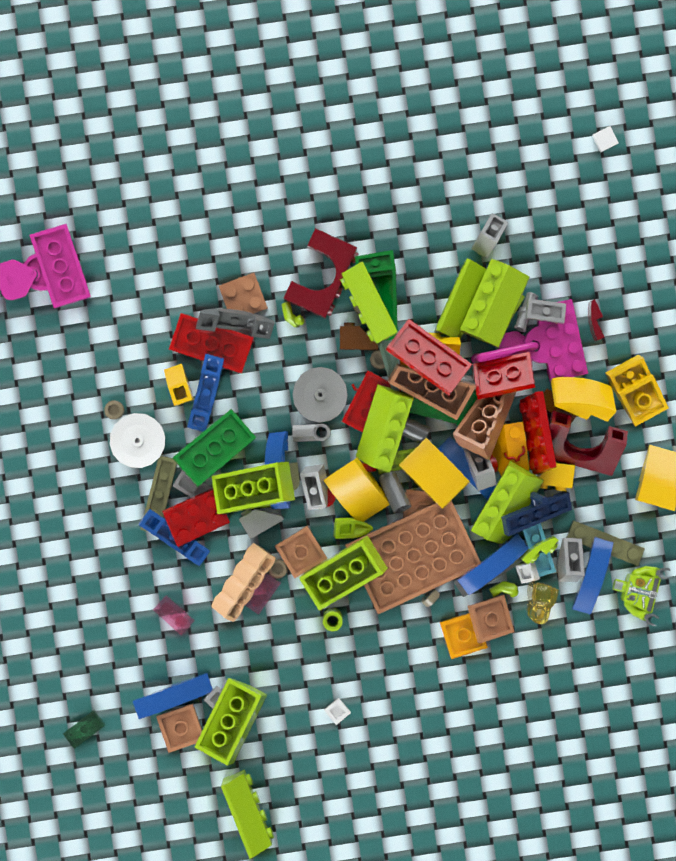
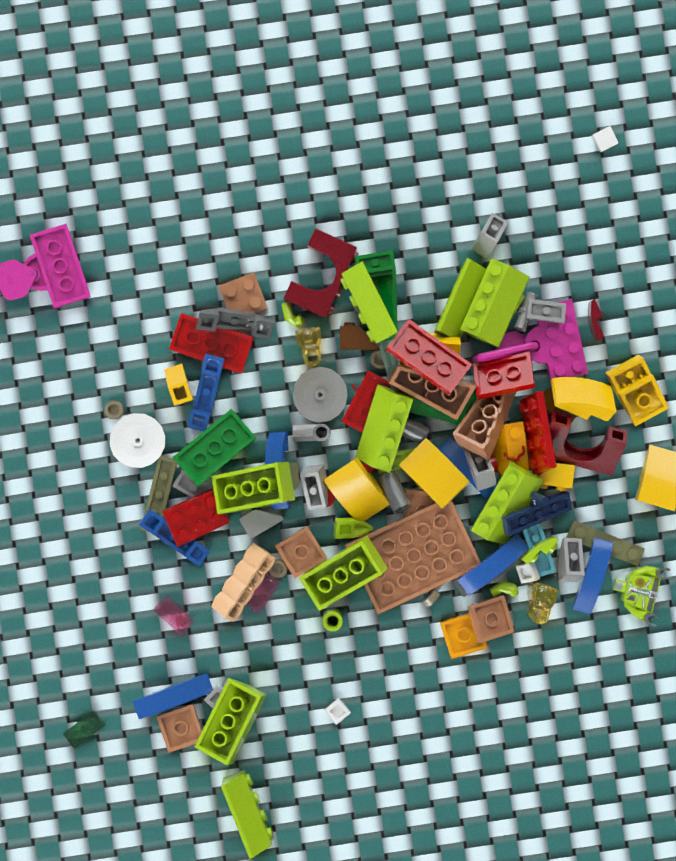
(309, 342): none -> clear yellow piece

